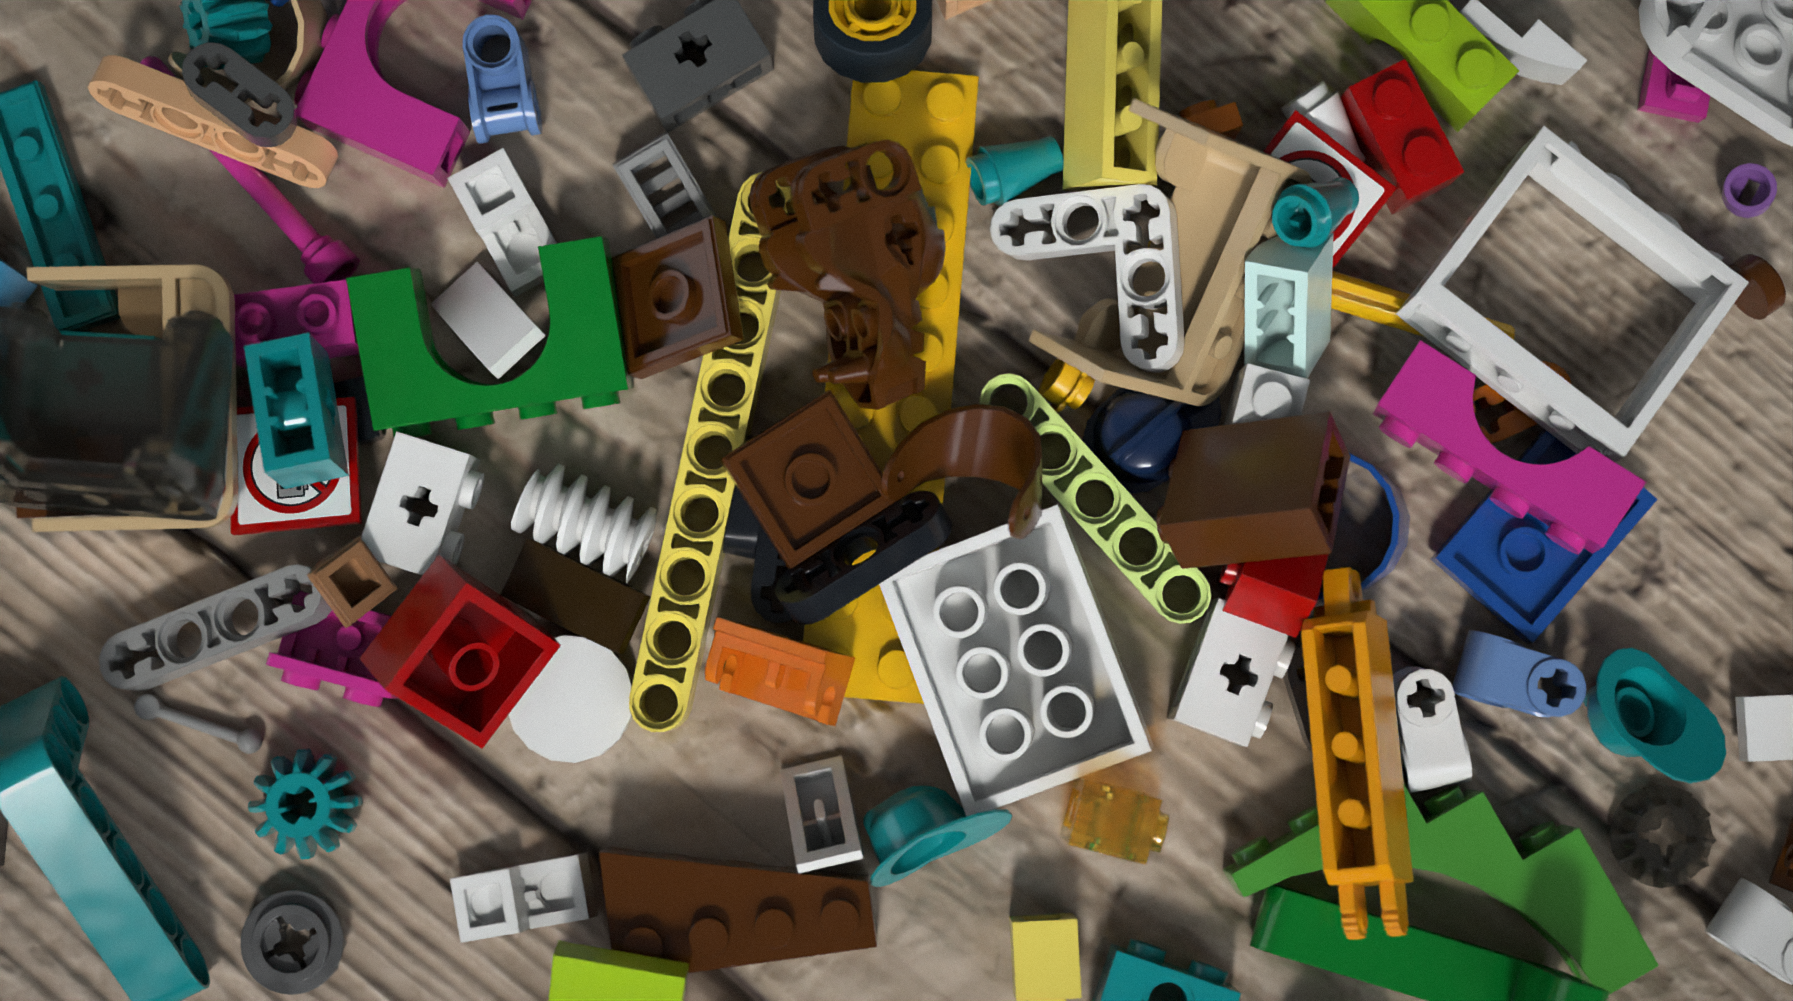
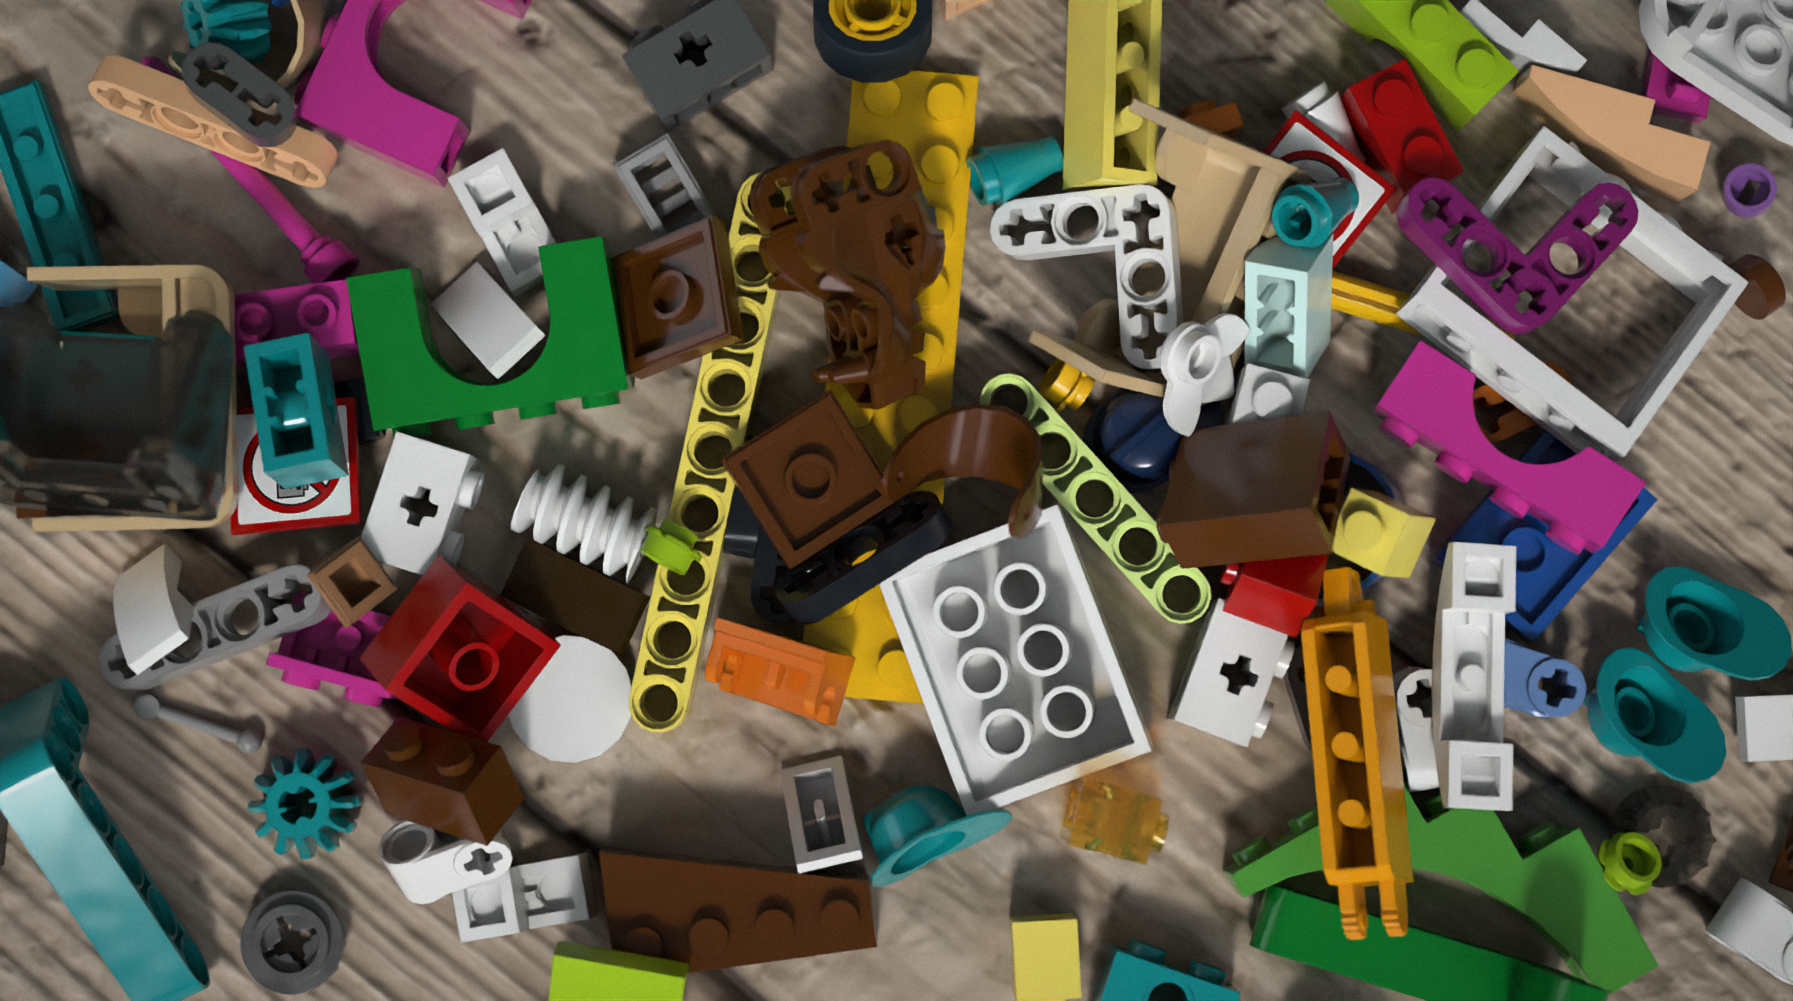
(150, 610): none -> white slope
(436, 863): none -> white piece
(443, 780): none -> reddish brown brick
(502, 92): medium blue piece -> none
(670, 546): none -> lime plate
(1199, 367): none -> white plate
(1381, 533): none -> light yellow brick
(1469, 676): none -> white slope
(1528, 271): none -> magenta beam
(1615, 132): none -> light nougat slope
(1641, 861): none -> lime plate
(1708, 624): none -> teal piece

